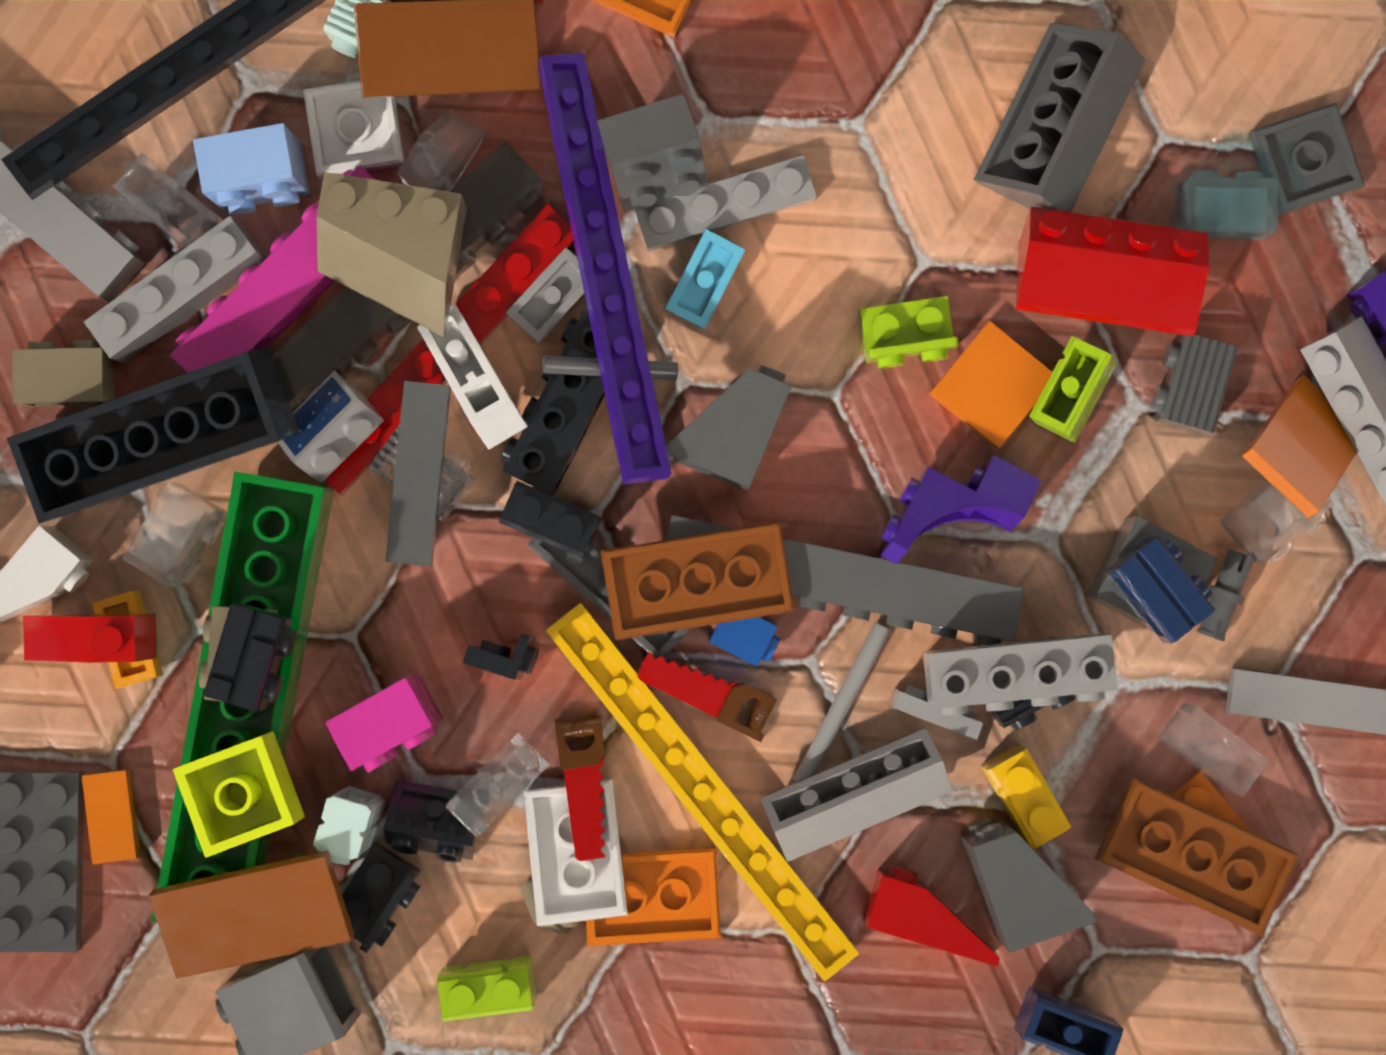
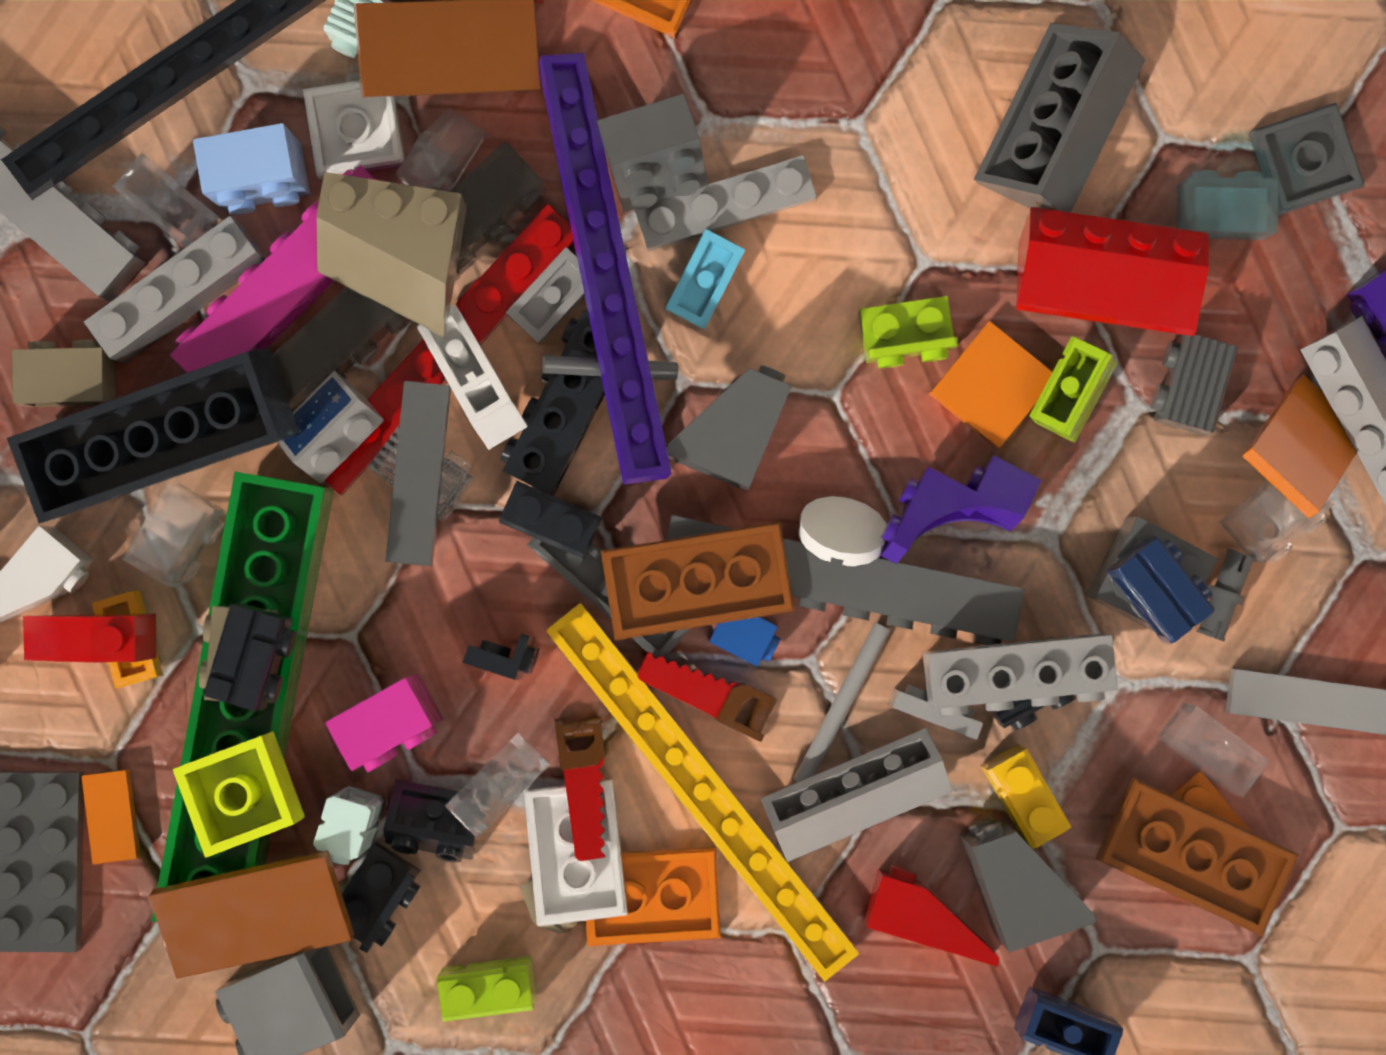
(842, 530): none -> white tile

